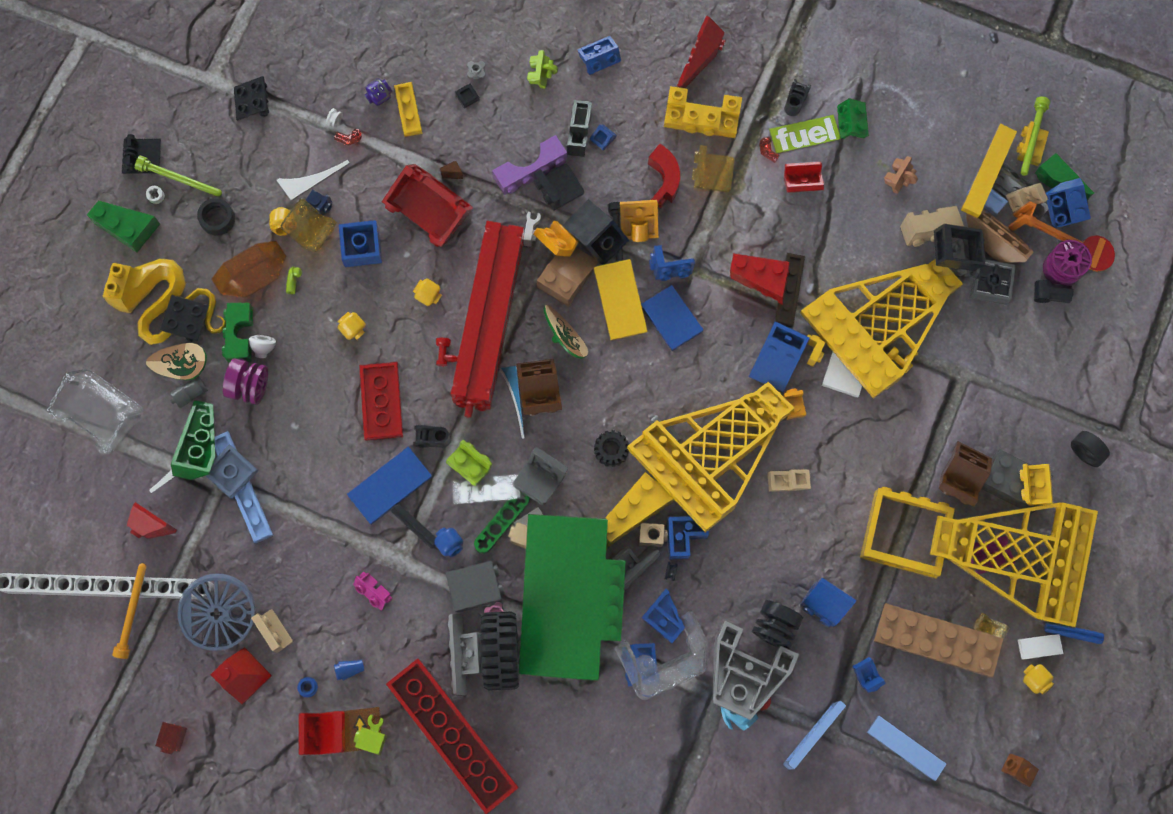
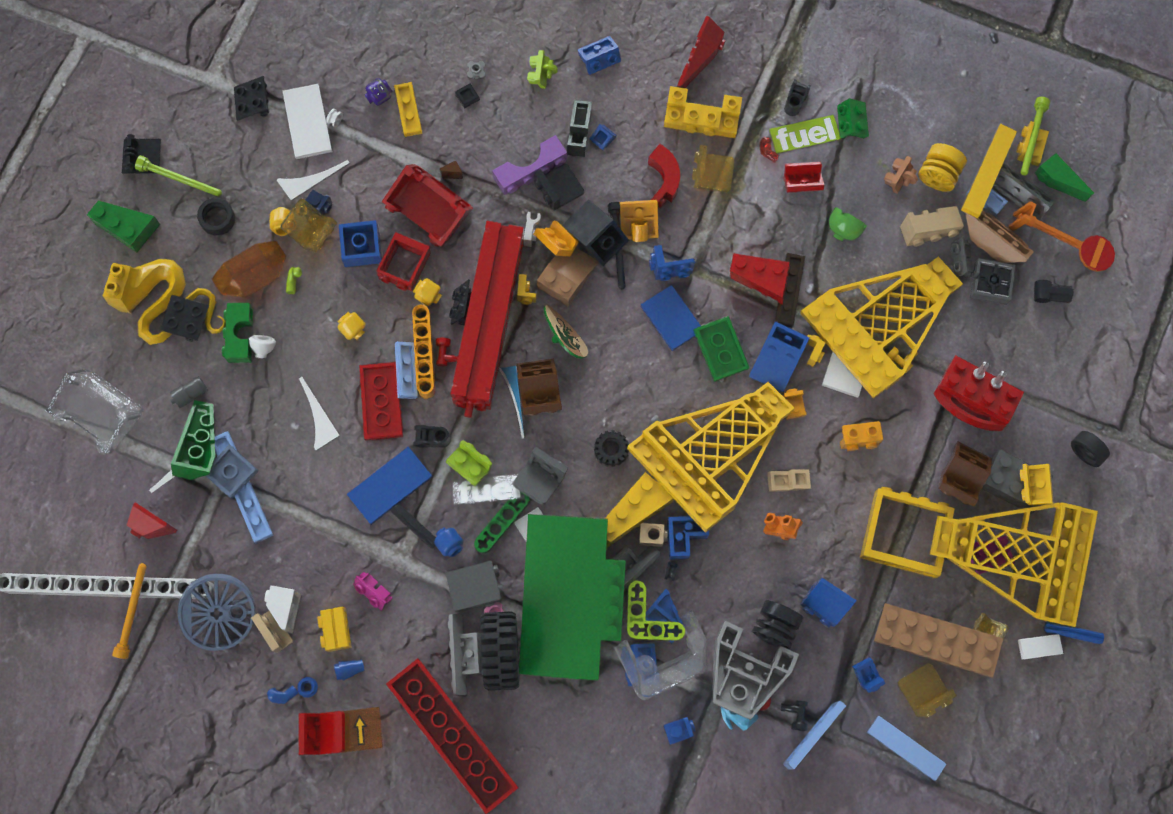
(159, 199): white bush -> none
(170, 737): clear red brick -> none
(179, 361): shield -> none
(241, 675): red slope -> none
(245, 381): magenta wheel -> none
(281, 697): none -> blue arm
(283, 605): none -> white slope
(307, 121): none -> white tile
(323, 427): none -> white sticker
(335, 629): none -> yellow brick
(350, 139): clear red arm -> none
(371, 739): lime brick -> none
(405, 370): none -> light blue tile
(410, 245): none -> red window
(423, 342): none -> light orange beam
(461, 299): none -> black hinge
(518, 535): tan brick -> none
(523, 287): none -> yellow bracket
(620, 299): yellow tile -> none
(640, 619): none -> lime beam
(679, 730): none -> blue bracket
(721, 348): none -> green tile
(784, 526): none -> orange hips
(799, 708): none -> black piece
(845, 225): none -> bright green cylinder
(861, 435): none -> light orange bracket
(925, 691): none -> clear yellow bracket
(942, 167): none -> yellow wheel
(944, 250): black window -> none
(978, 394): none -> red piece
(1020, 769): dark orange bracket -> none
(1033, 193): tan slope -> none
(1038, 679): yellow head -> none
(1062, 271): magenta wheel -> none
(1068, 203): blue slope -> none

